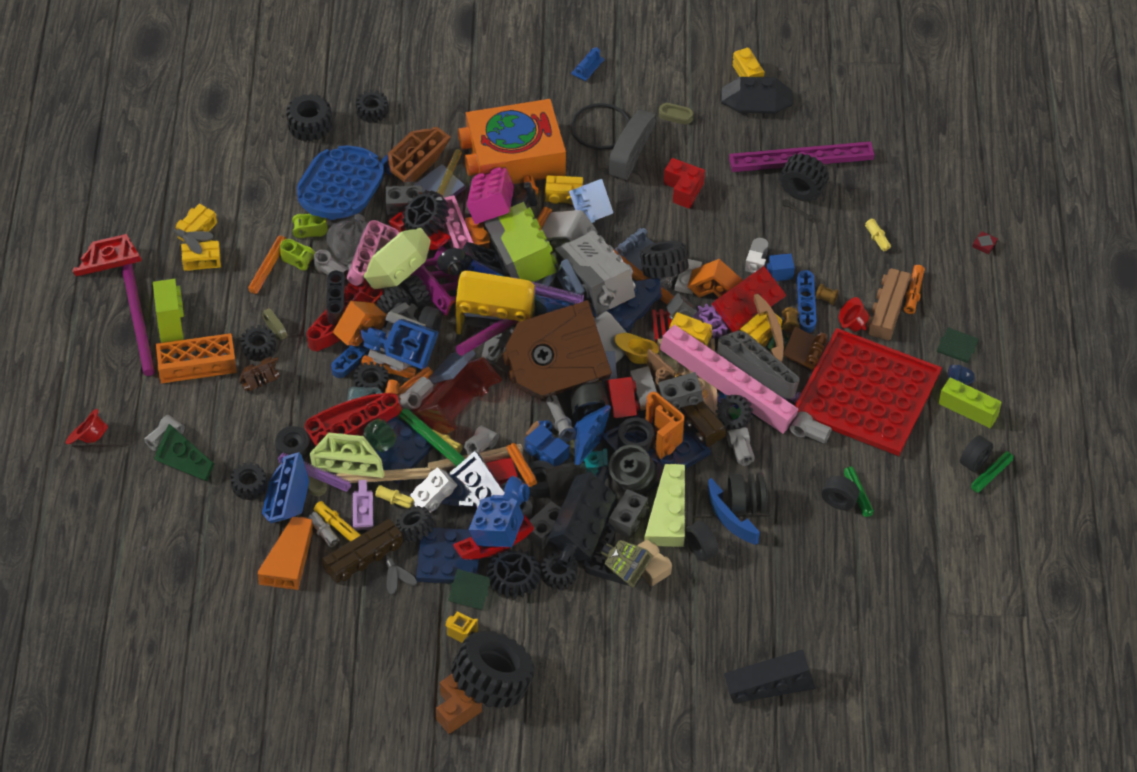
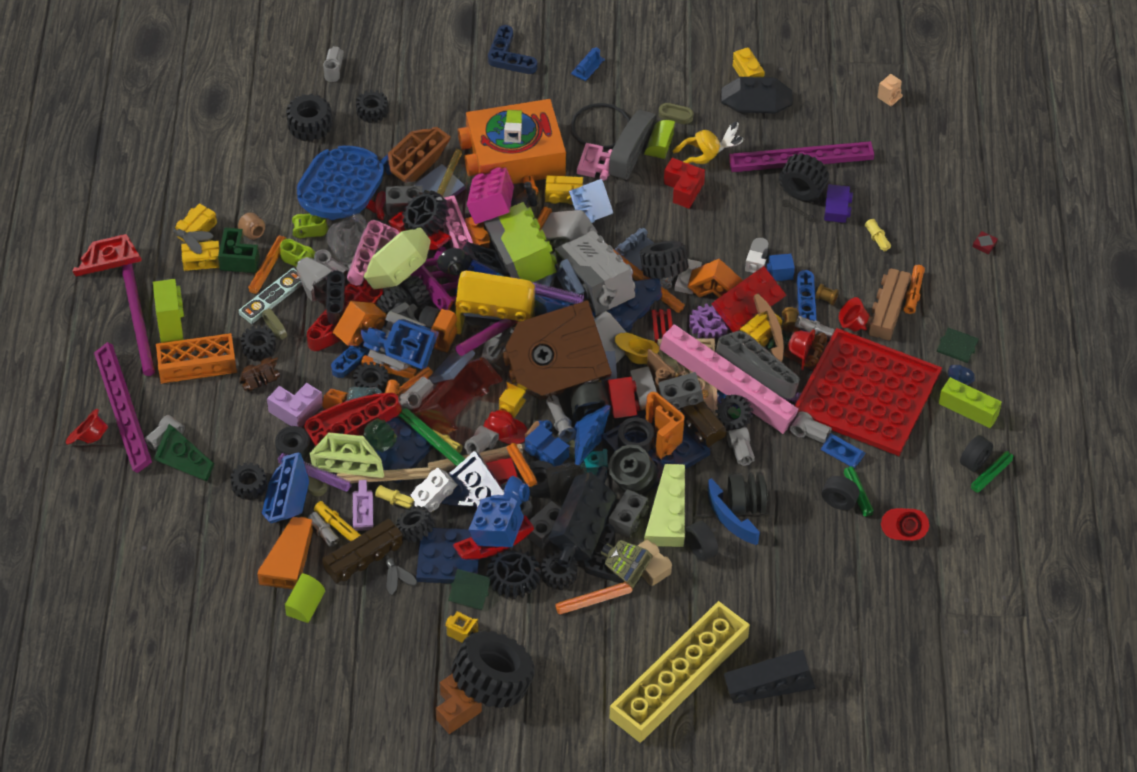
(122, 407): none -> magenta plate
(235, 254): none -> dark green brick
(252, 225): none -> medium nougat head
(271, 296): none -> tile
(295, 408): none -> lavender brick
(304, 598): none -> lime brick
(314, 277): none -> light grey cone
(333, 64): none -> light grey piece
(334, 397): none -> orange slope
(377, 207): none -> red piece
(447, 329): none -> orange brick
(502, 53): none -> dark blue beam
(508, 428): none -> red piece
(512, 399): none -> yellow window
(513, 125): none -> white leg
(590, 161): none -> bright pink plate
(593, 598): none -> orange axle
(660, 139): none -> lime brick
(679, 671): none -> light yellow brick
(680, 305): dark grey brick -> none
(693, 327): yellow brick -> none
(709, 144): none -> yellow hair
(801, 344): none -> red piece
(809, 325): none -> light grey pin
(837, 203): none -> dark purple brick
(842, 450): none -> blue slope
(890, 90): none -> light nougat brick
(905, 524): none -> red piece

